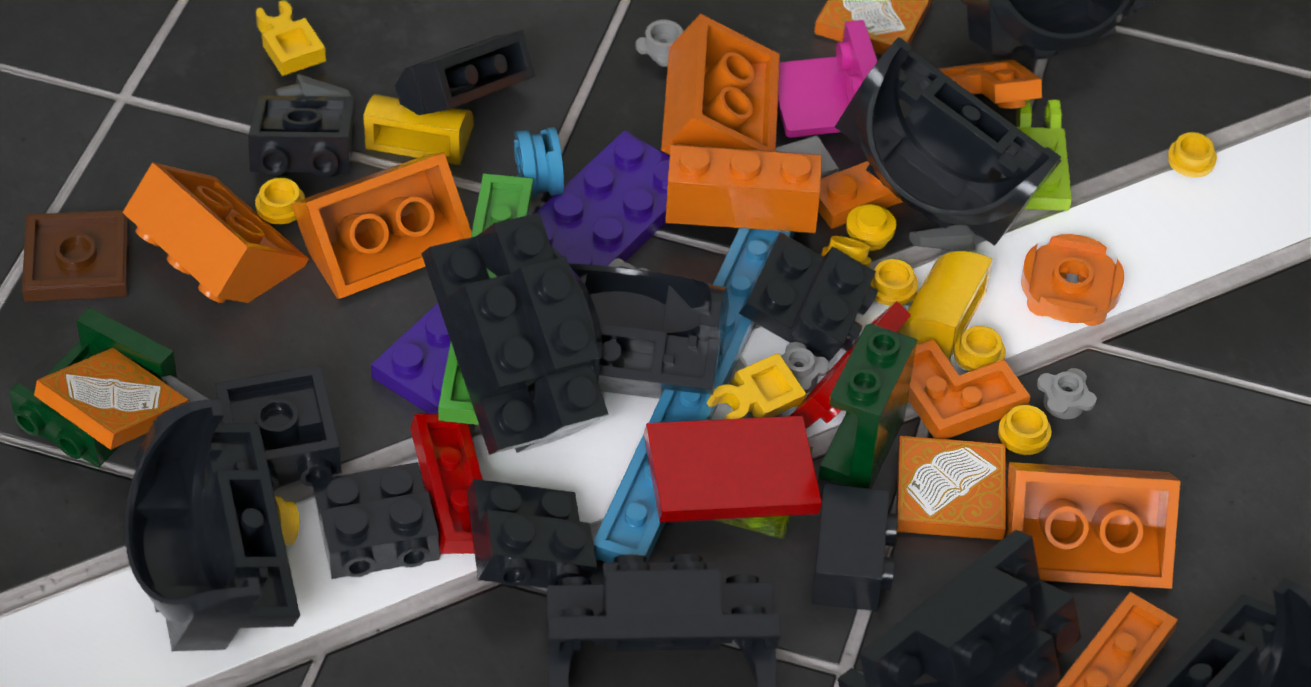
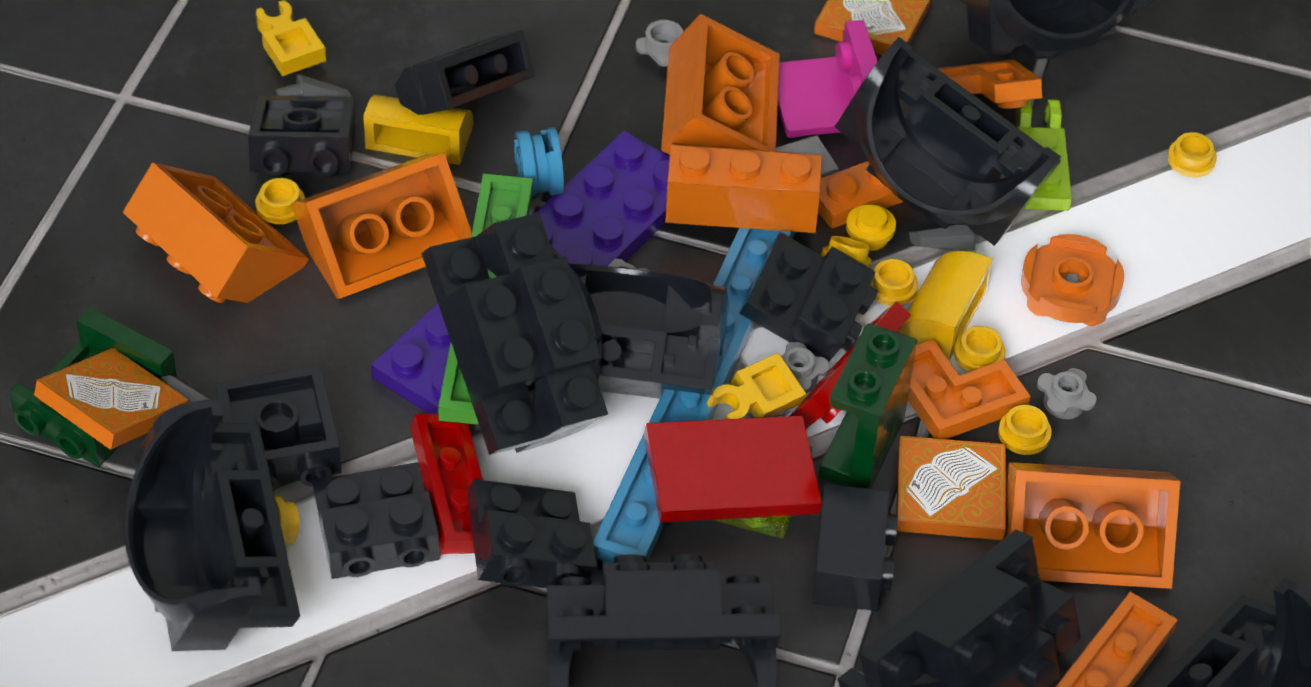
(75, 256): reddish brown tile -> none

